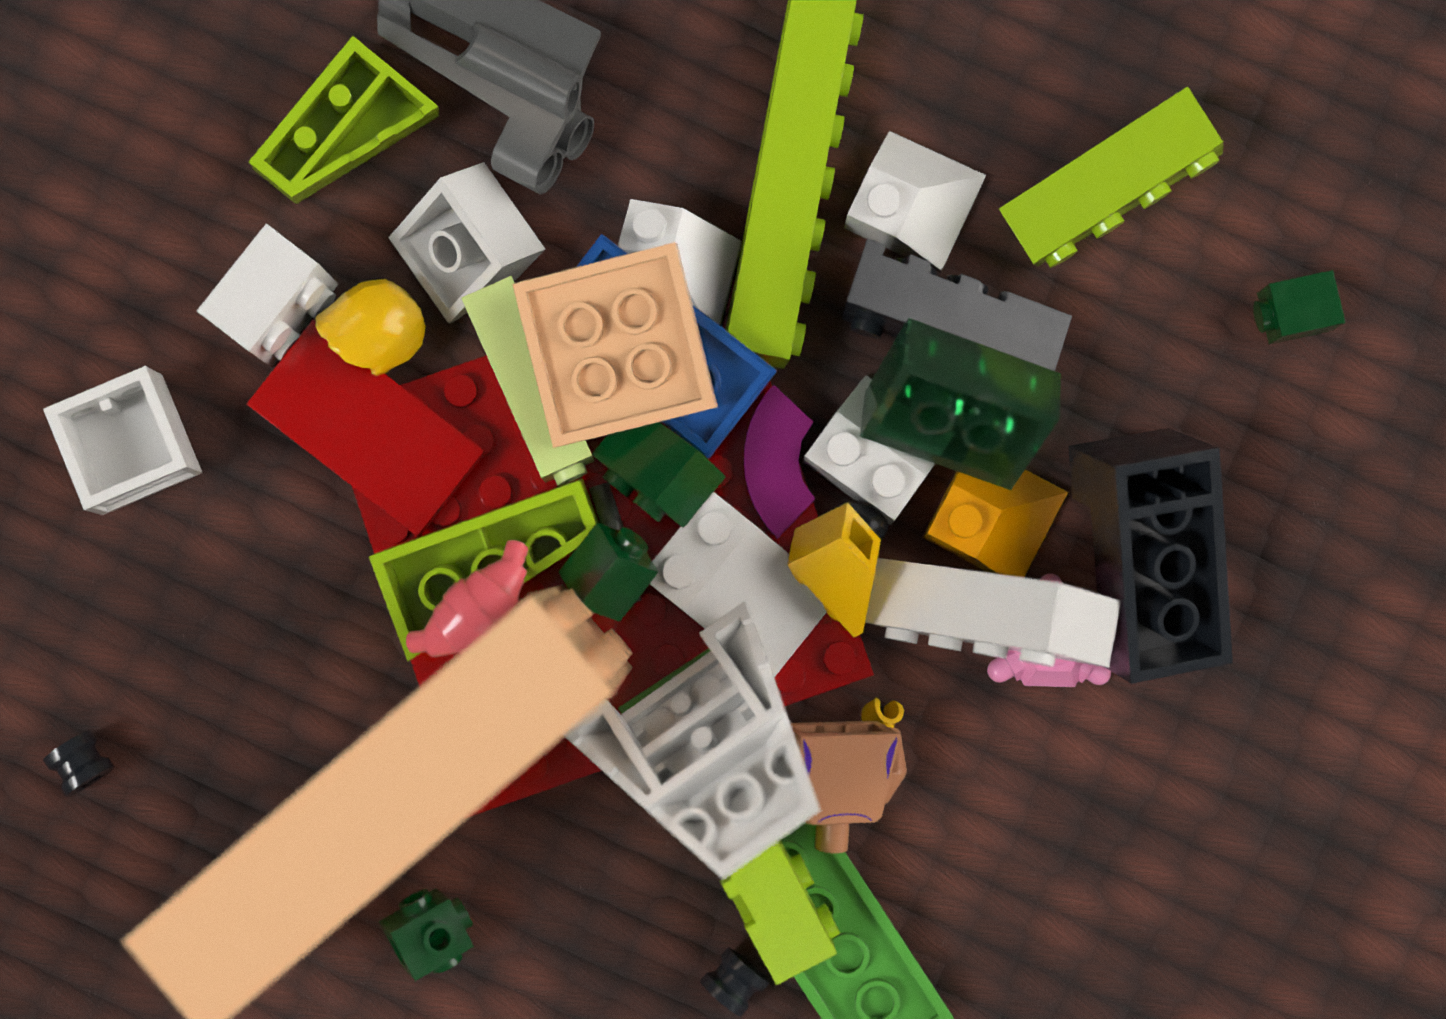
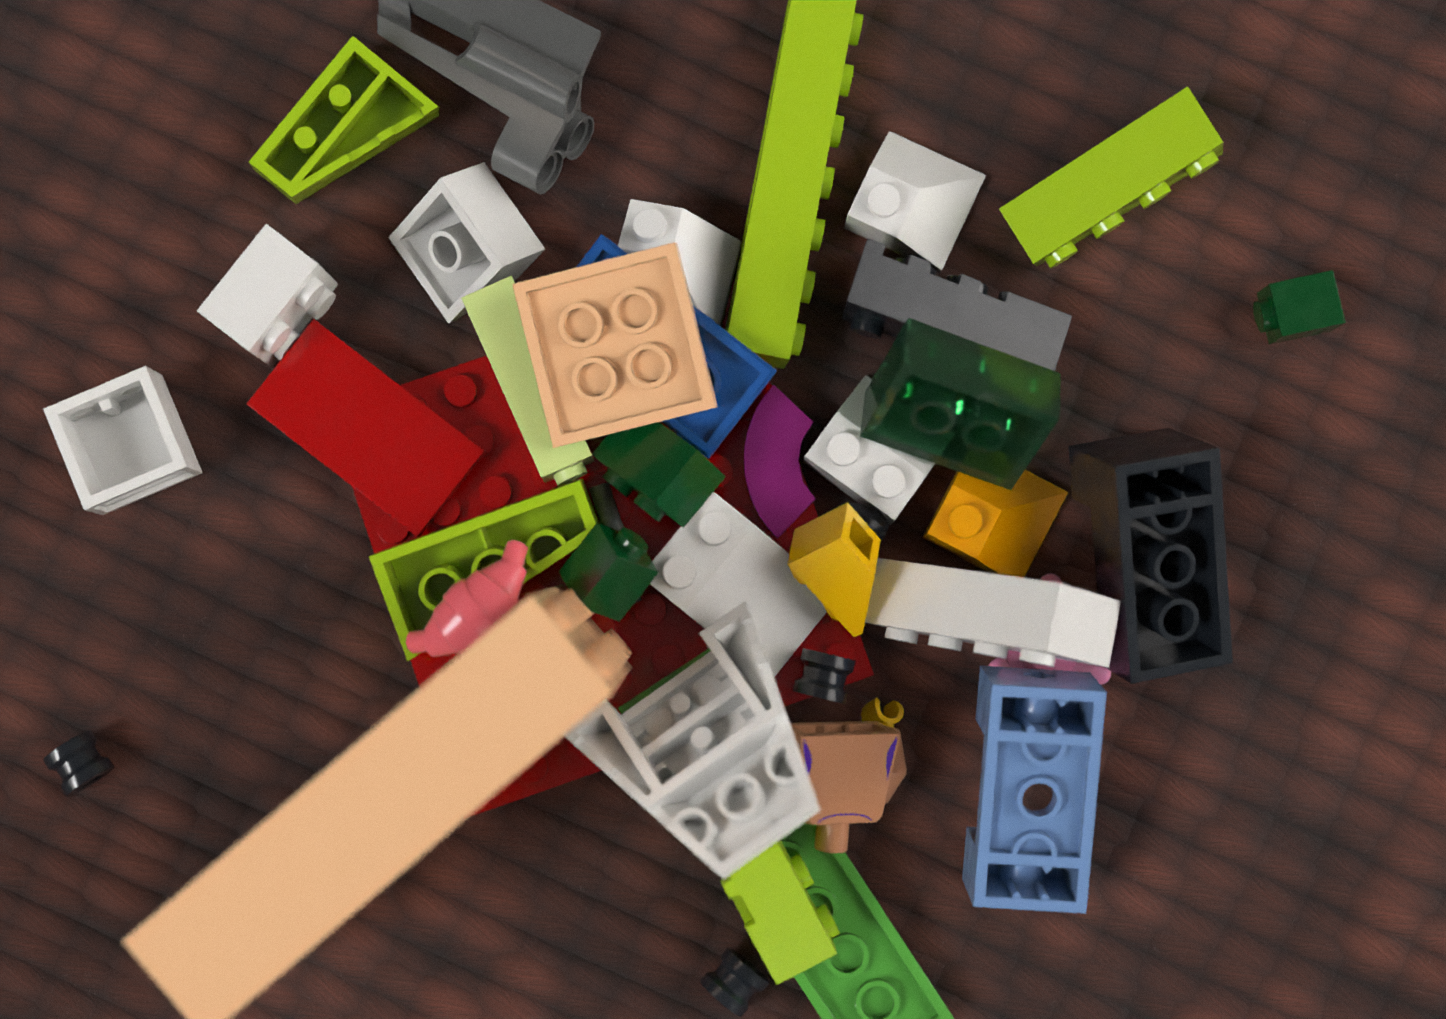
(373, 326): yellow hair -> none
(428, 932): dark green brick -> none
(824, 675): none -> black wheel
(1045, 732): none -> medium blue plate

